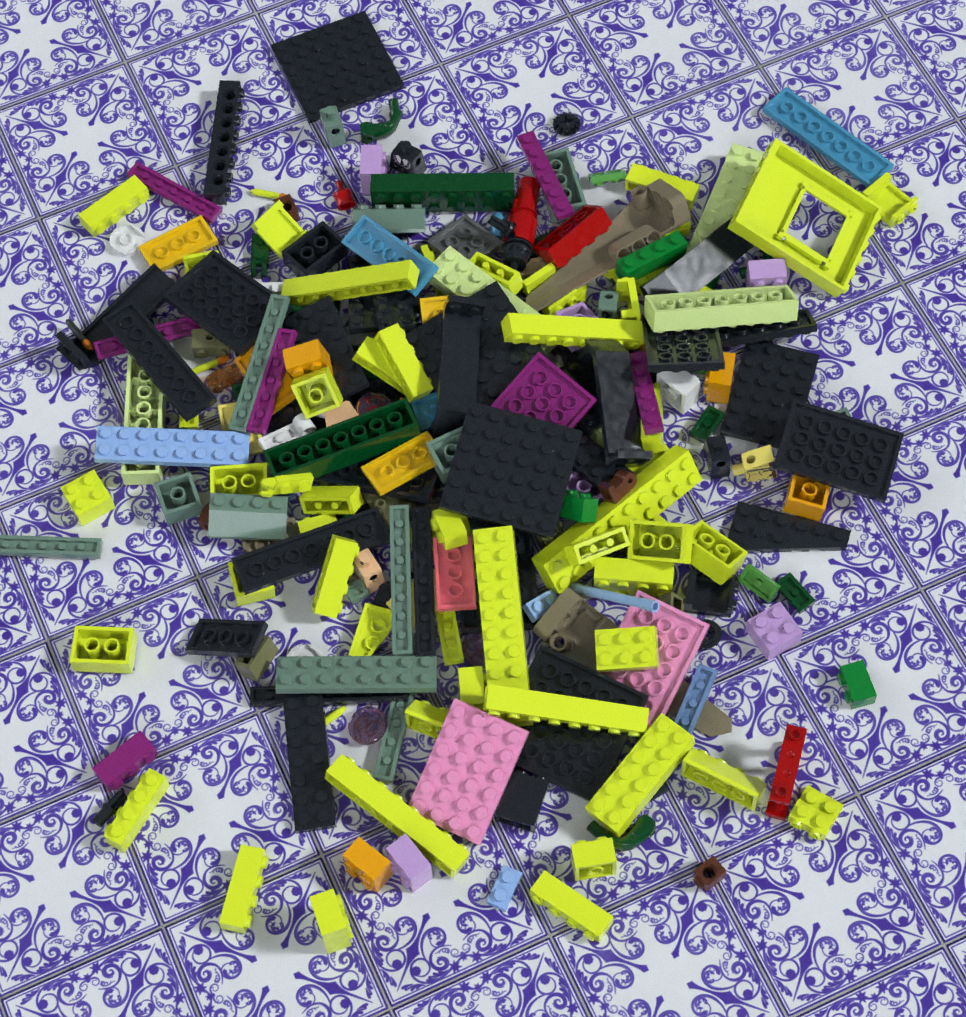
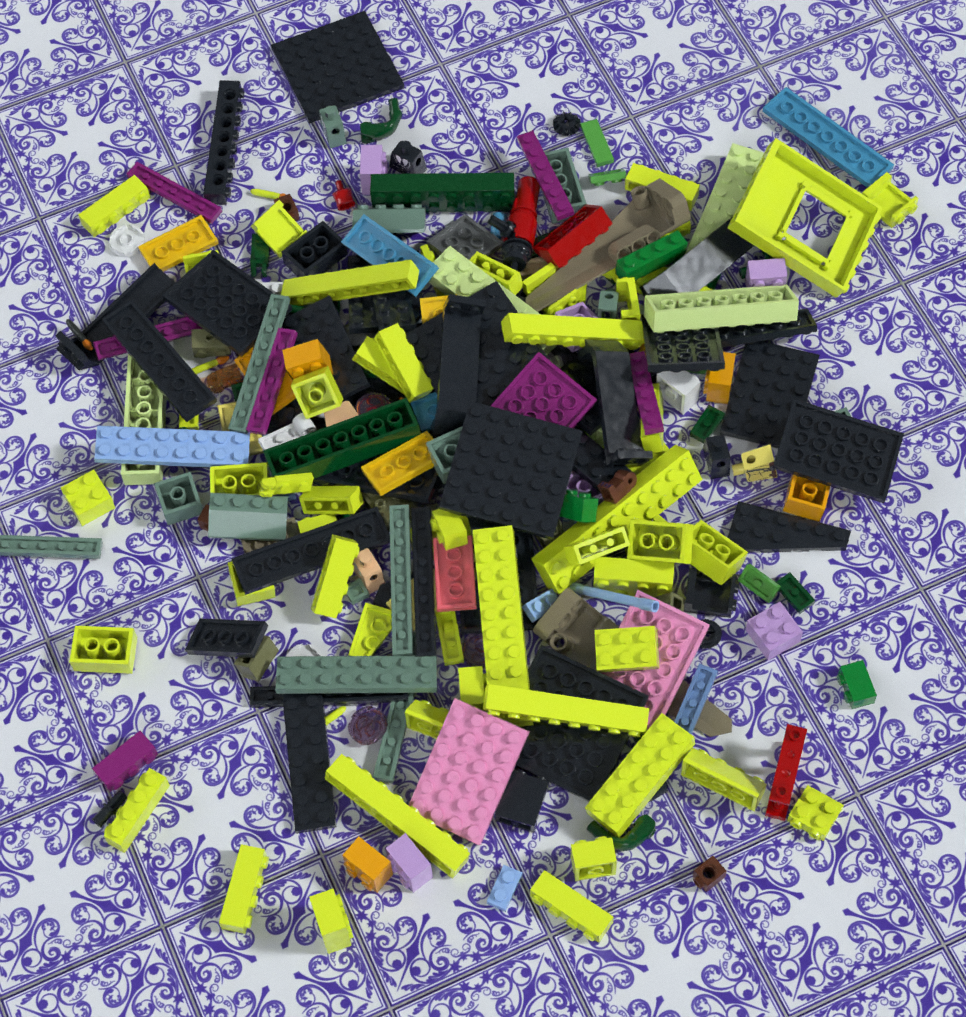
(597, 143): none -> bright green tile

